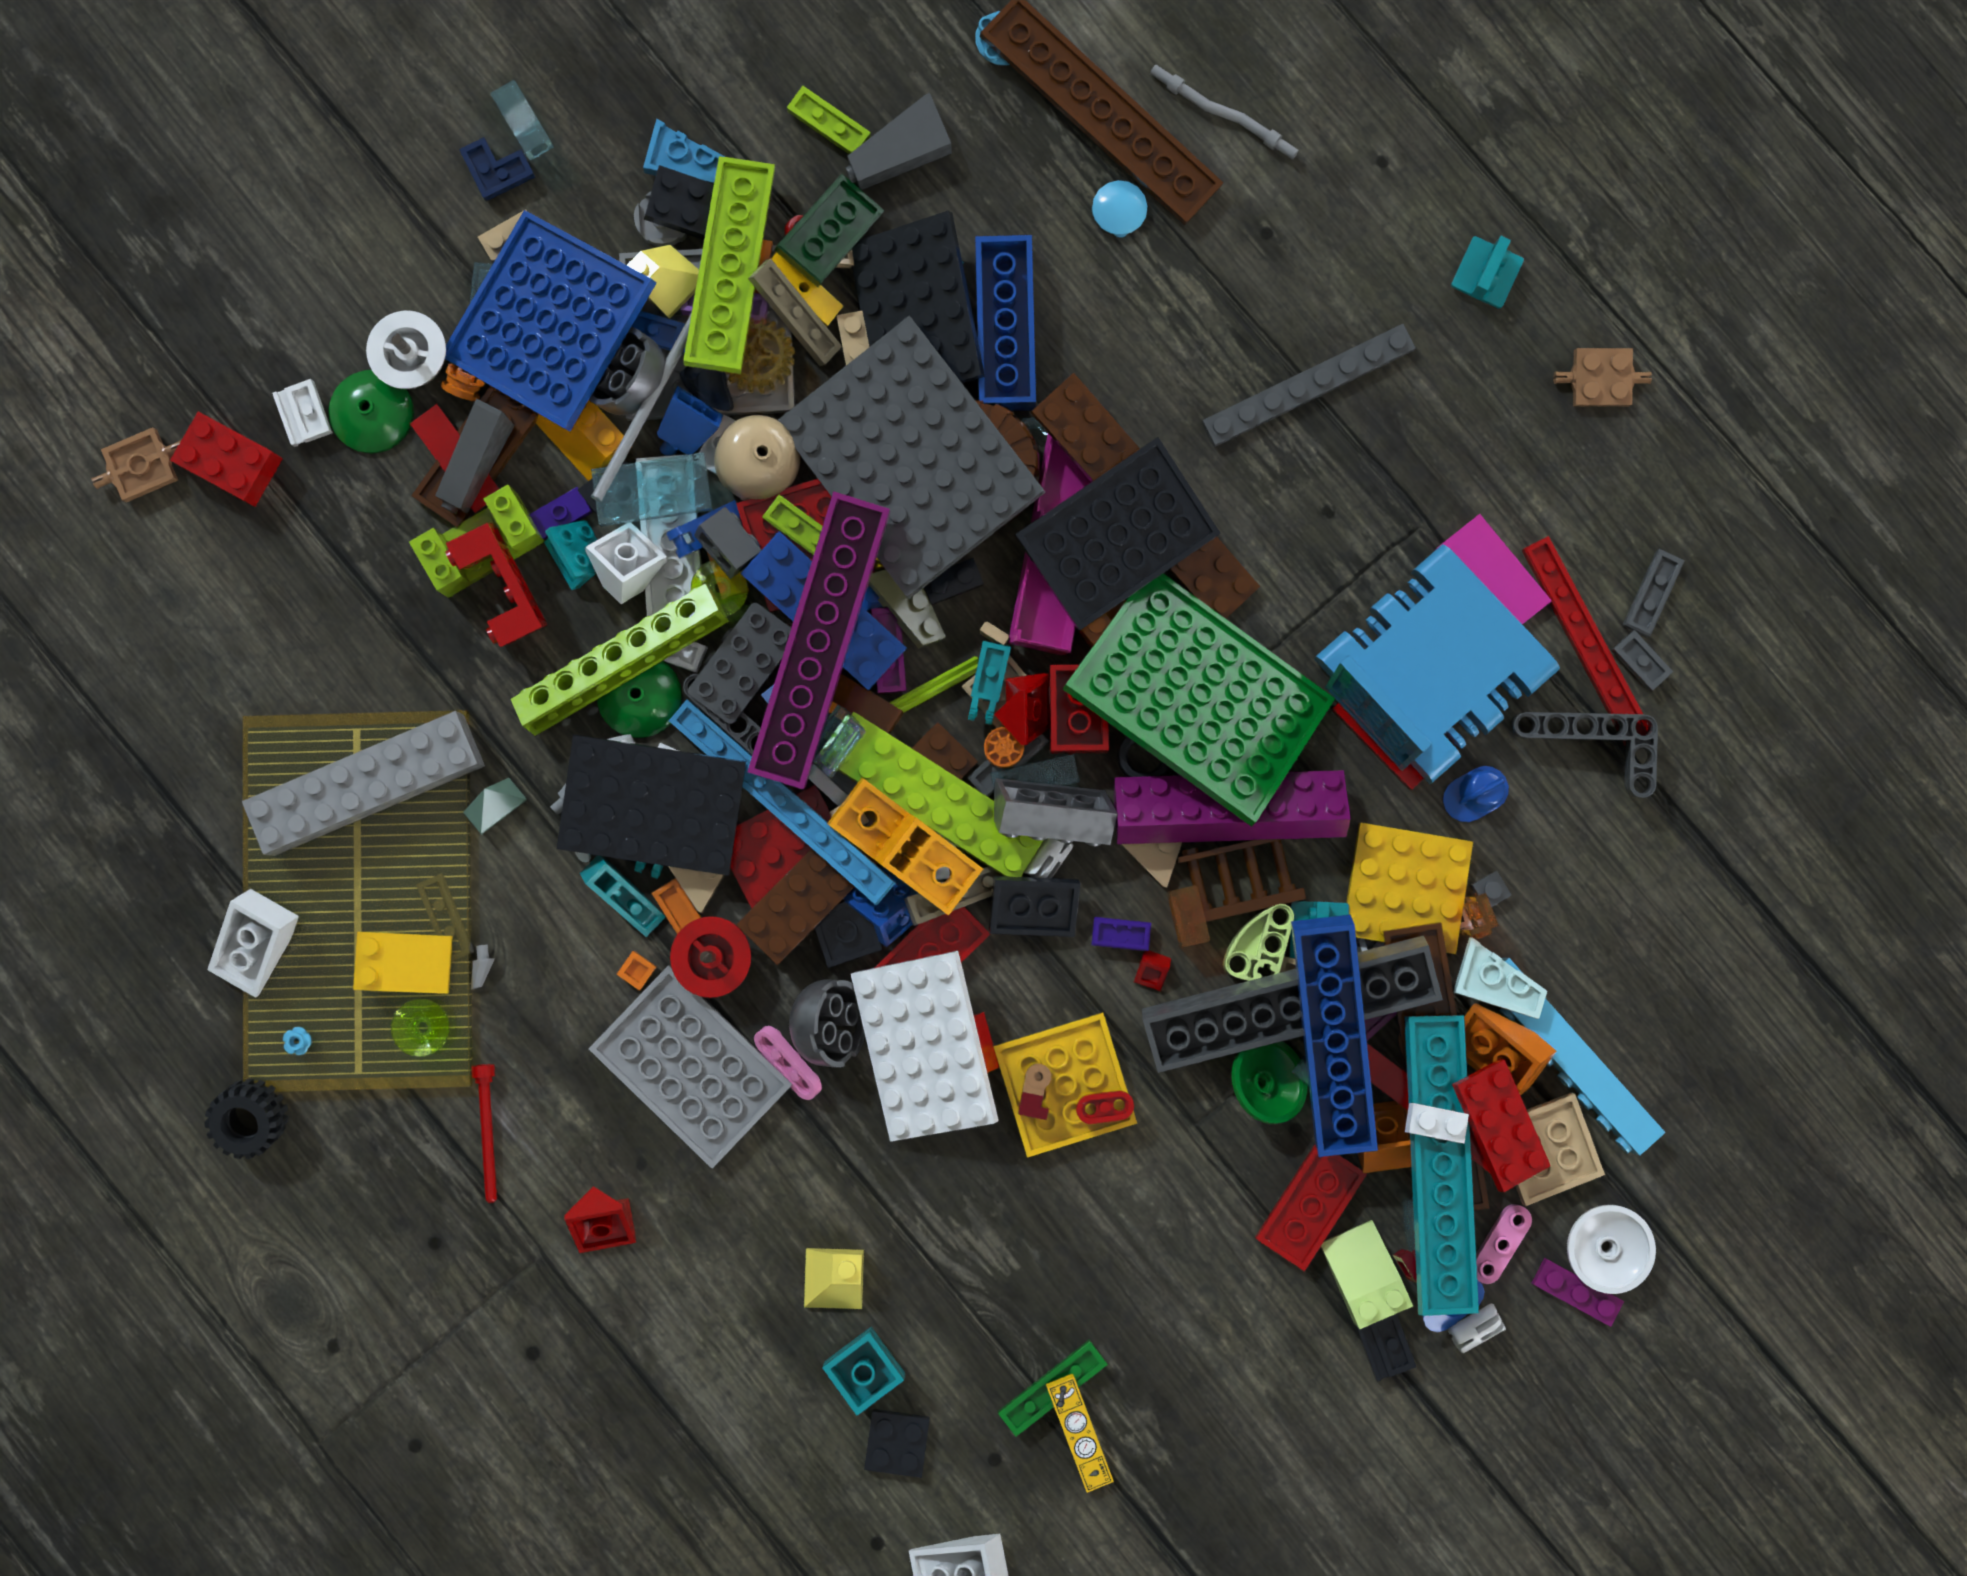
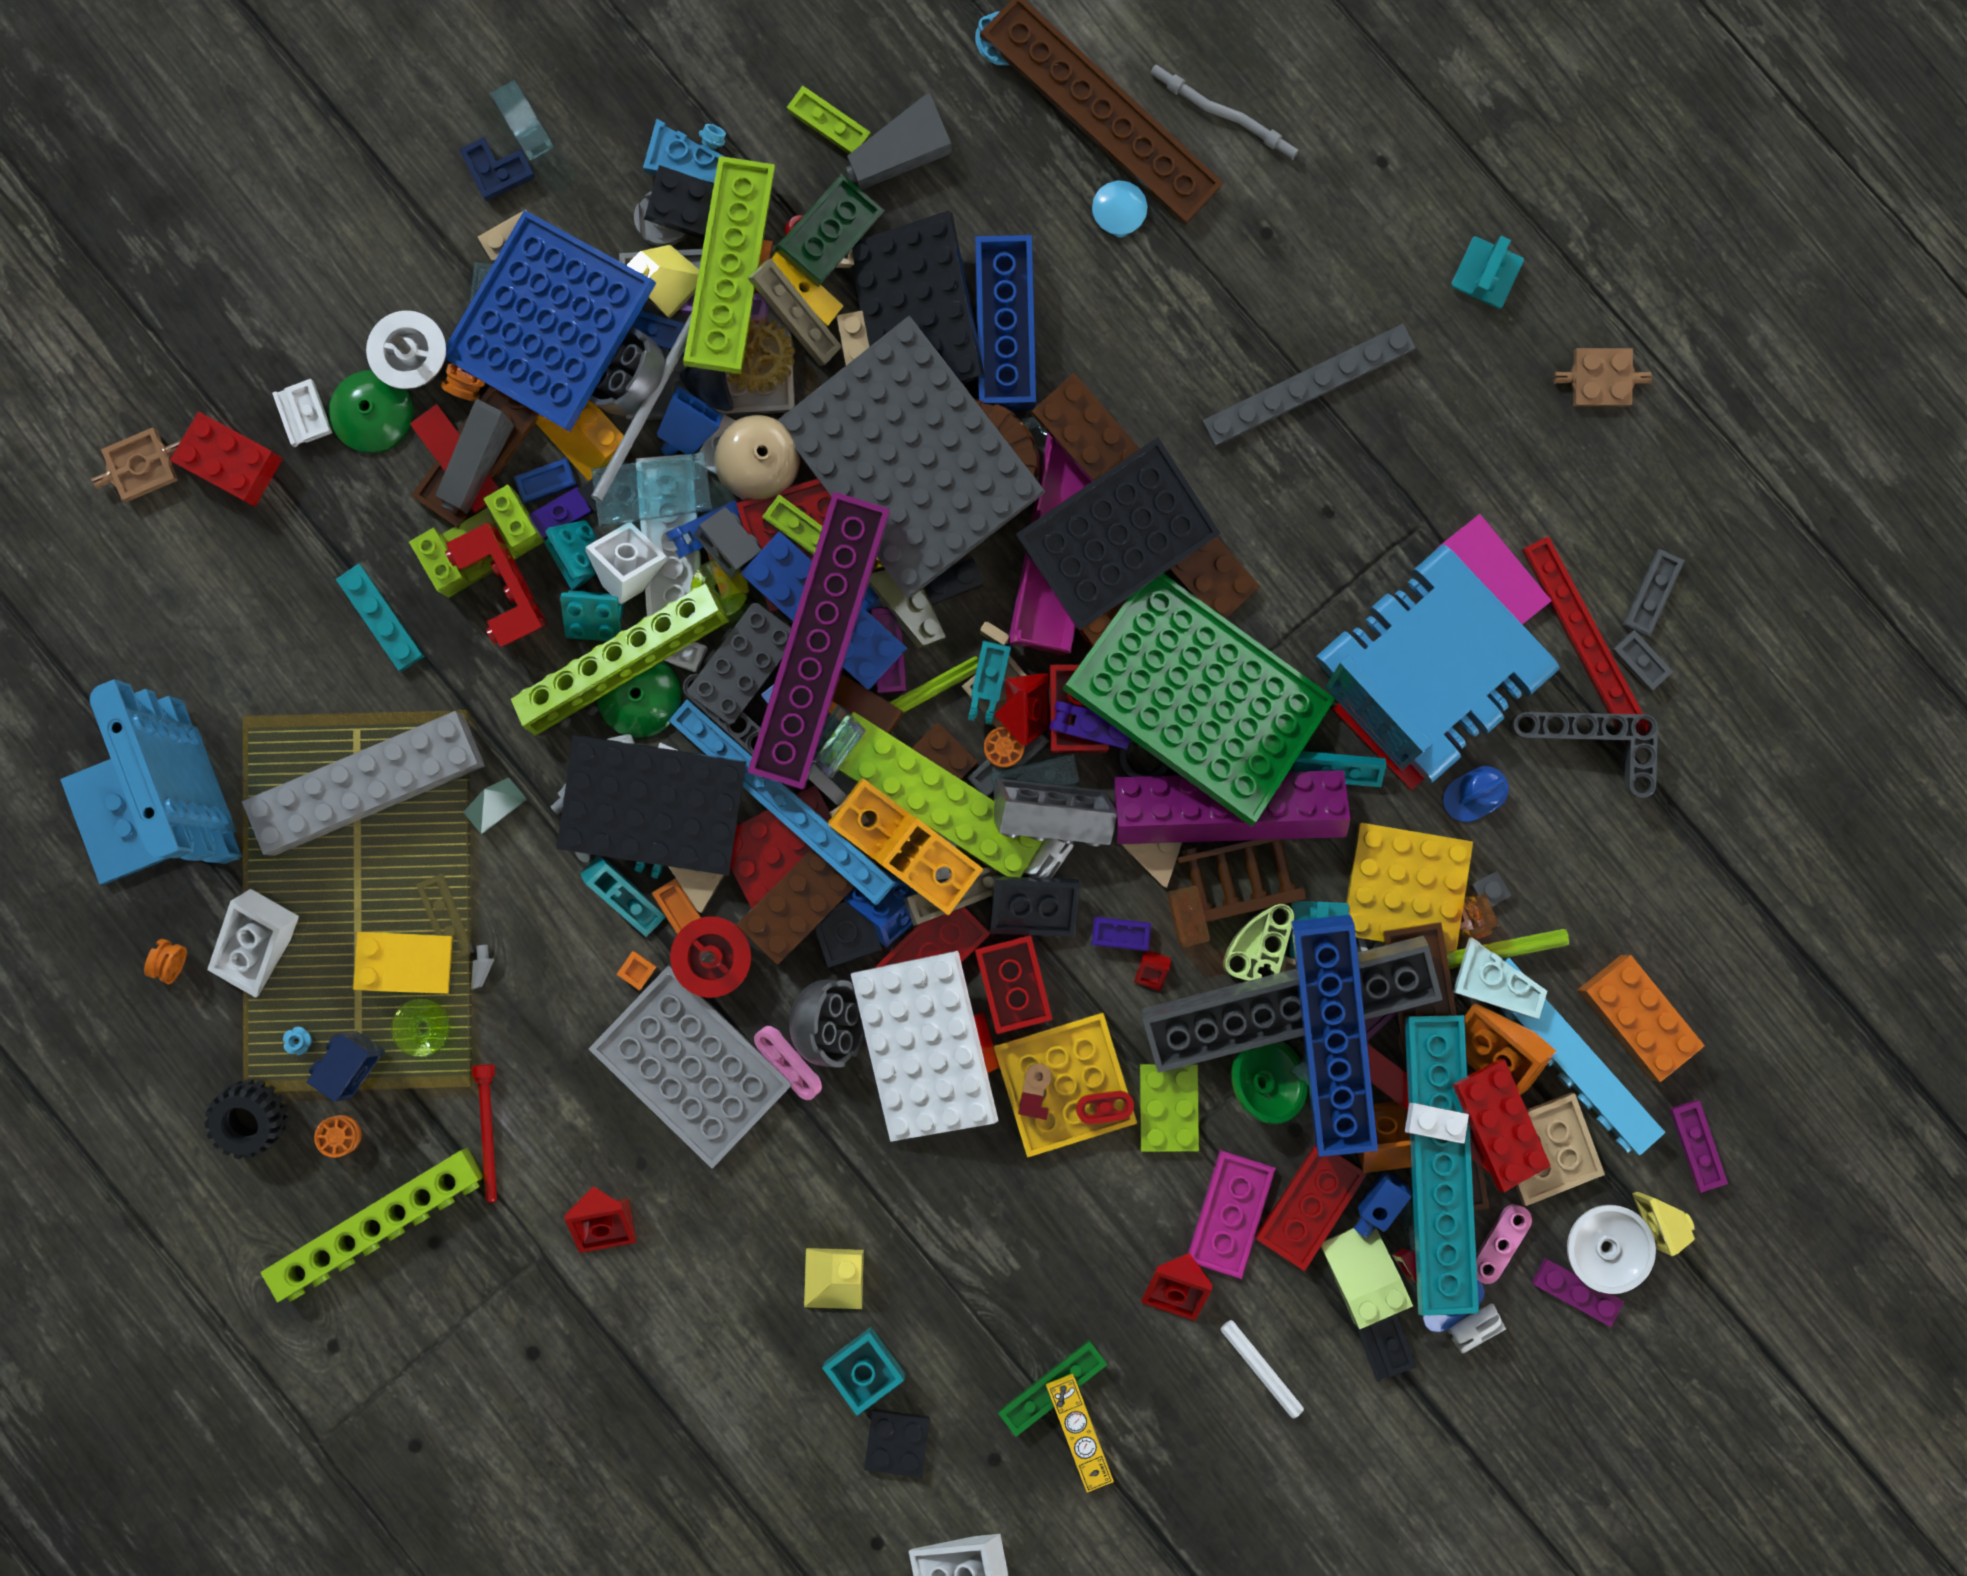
(154, 792): none -> dark azure bracket
(165, 961): none -> orange wheel
(282, 1276): none -> lime brick
(337, 1136): none -> orange wheel
(344, 1065): none -> dark blue brick
(380, 617): none -> teal plate
(545, 481): none -> blue tile
(591, 615): none -> teal bracket
(712, 136): none -> medium azure plate
(1013, 984): none -> red brick
(1087, 726): none -> dark purple plate
(1169, 1109): none -> lime plate
(1178, 1288): none -> red slope
(1231, 1213): none -> dark pink tile
(1262, 1369): none -> white axle
(1357, 769): none -> teal plate
(1384, 1192): none -> blue torso
(1517, 946): none -> lime axle
(1641, 1018): none -> orange brick
(1668, 1224): none -> light yellow slope
(1698, 1146): none -> magenta plate

